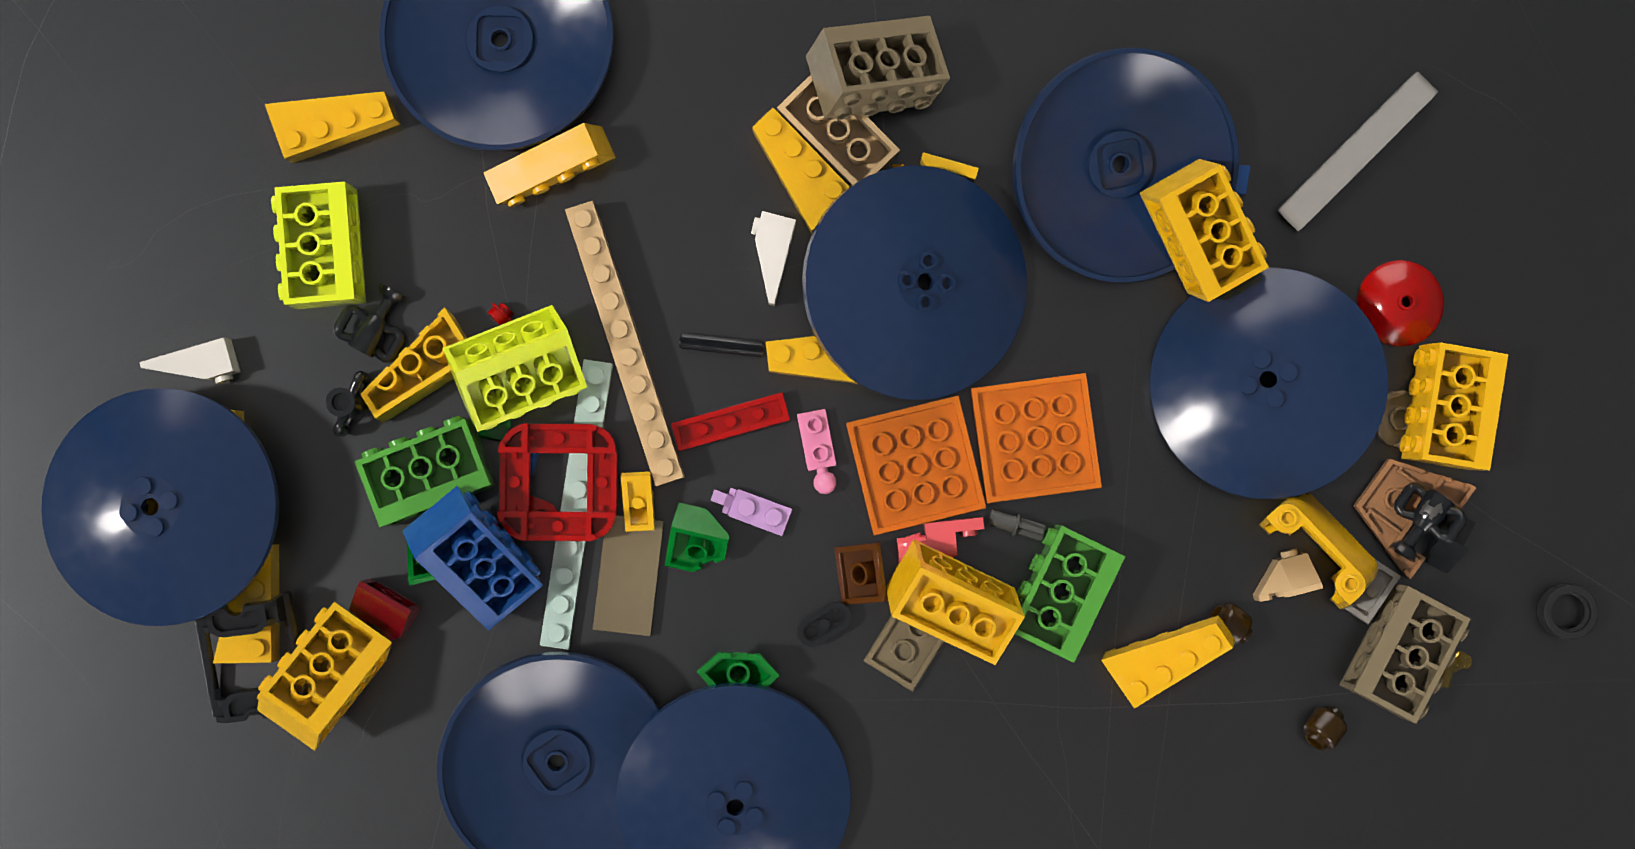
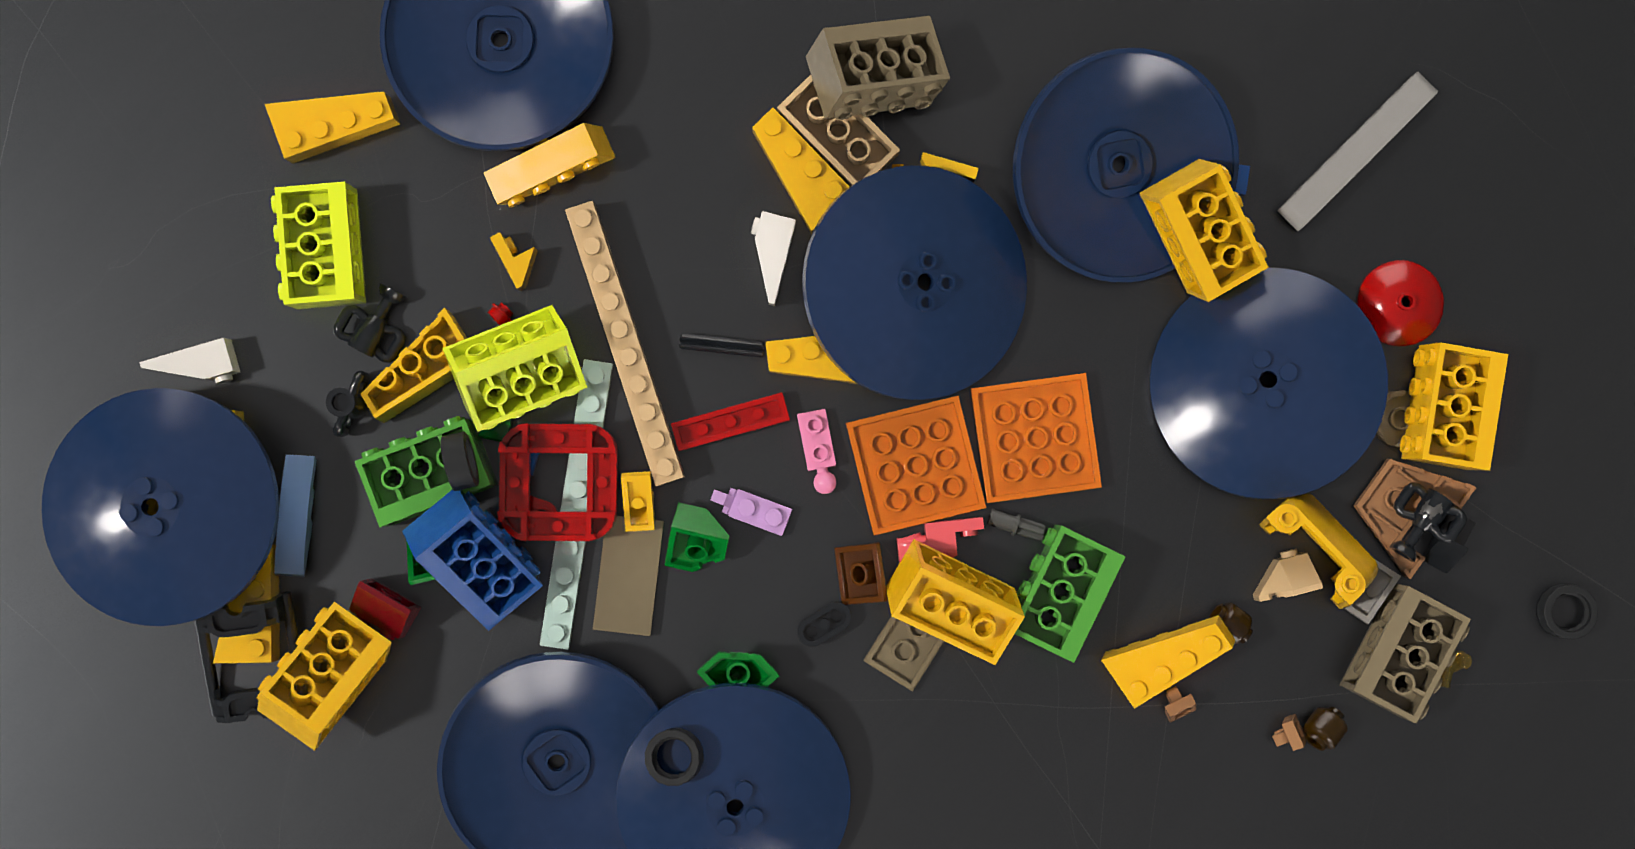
(295, 512): none -> medium blue slope
(459, 461): none -> black tyre
(519, 266): none -> yellow slope
(696, 757): none -> black tyre
(1178, 706): none -> medium nougat tile
(1291, 732): none -> medium nougat tile

